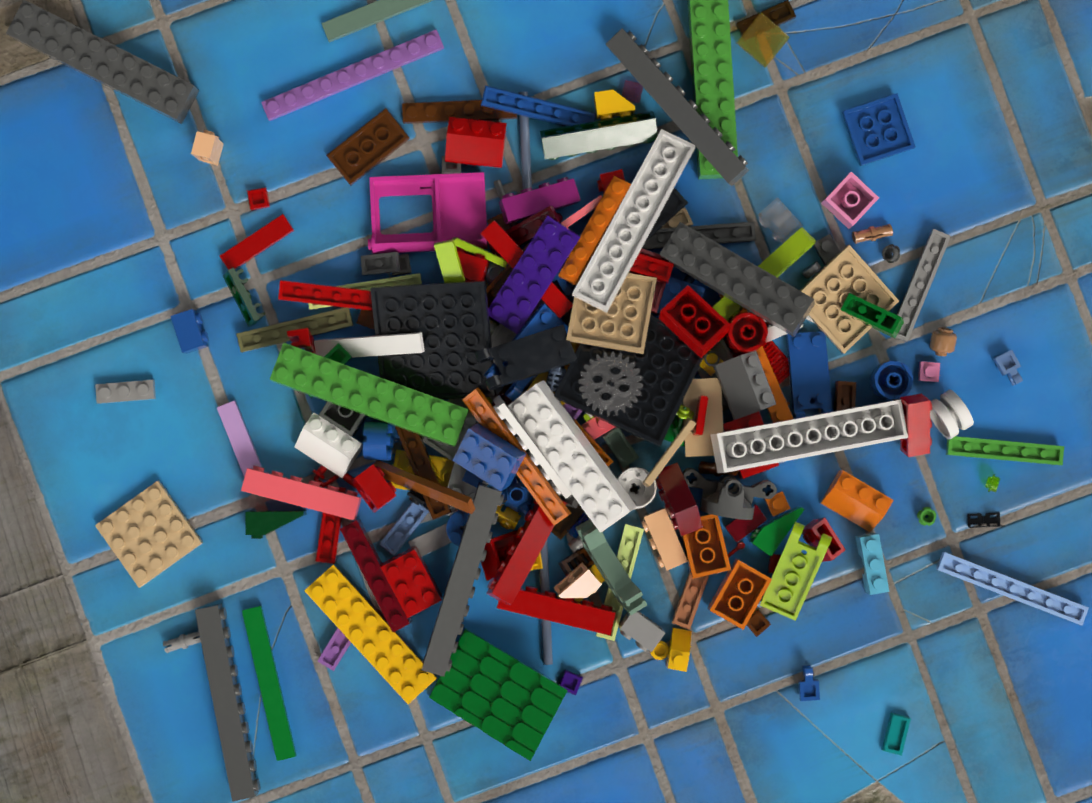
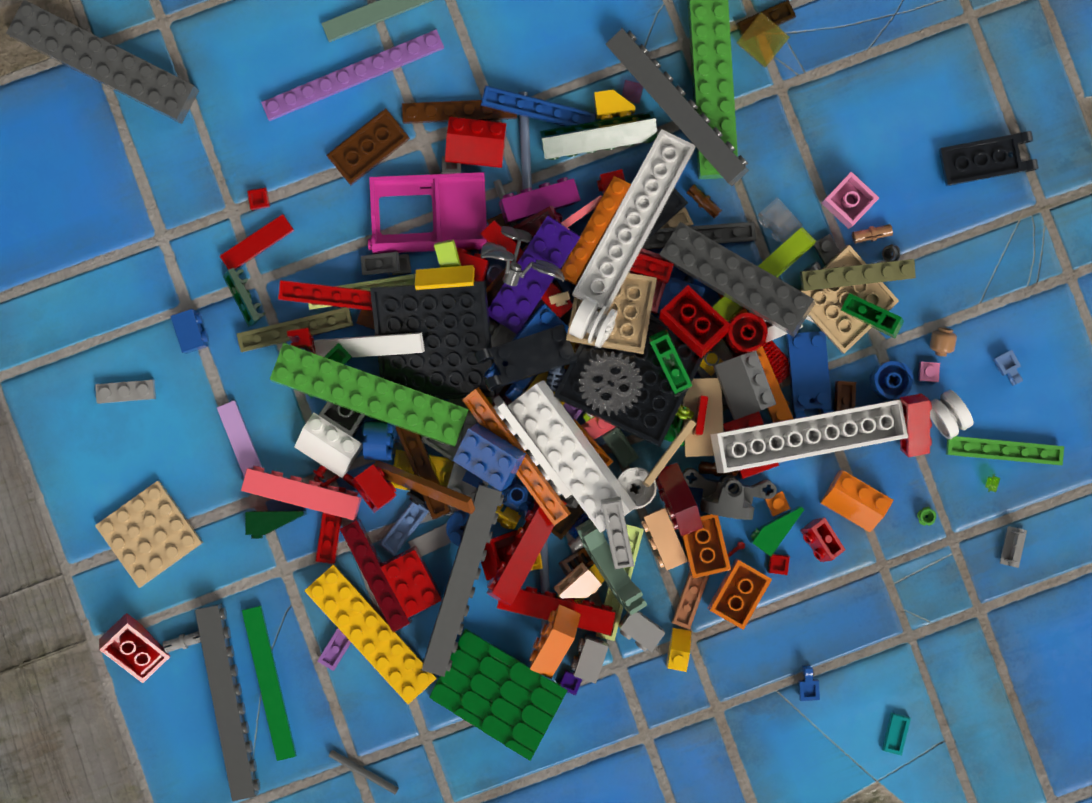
(133, 648): none -> red slope
(207, 147): light nougat brick -> none
(364, 772): none -> dark grey bar
(444, 277): none -> yellow tile
(473, 249): lime tile -> none
(513, 270): none -> dark grey plant
(554, 641): none -> orange brick
(560, 299): none -> tan plate
(590, 658): none -> light grey brick
(593, 322): none -> white wheel
(617, 532): none -> light grey tile
(660, 651): yellow plate -> none
(670, 361): none -> green slope
(704, 201): none -> reddish brown pin
(740, 528): dark red tile -> none
(757, 623): reddish brown tile -> none
(794, 574): lime hinge -> none
(857, 274): none -> olive plate
(874, 568): medium azure arch -> none
(878, 129): blue plate -> none
(921, 281): light grey plate -> none
(984, 520): black piece -> none
(985, 159): none -> black hinge
(1012, 588): light blue plate -> none
(1013, 546): none -> light grey hinge

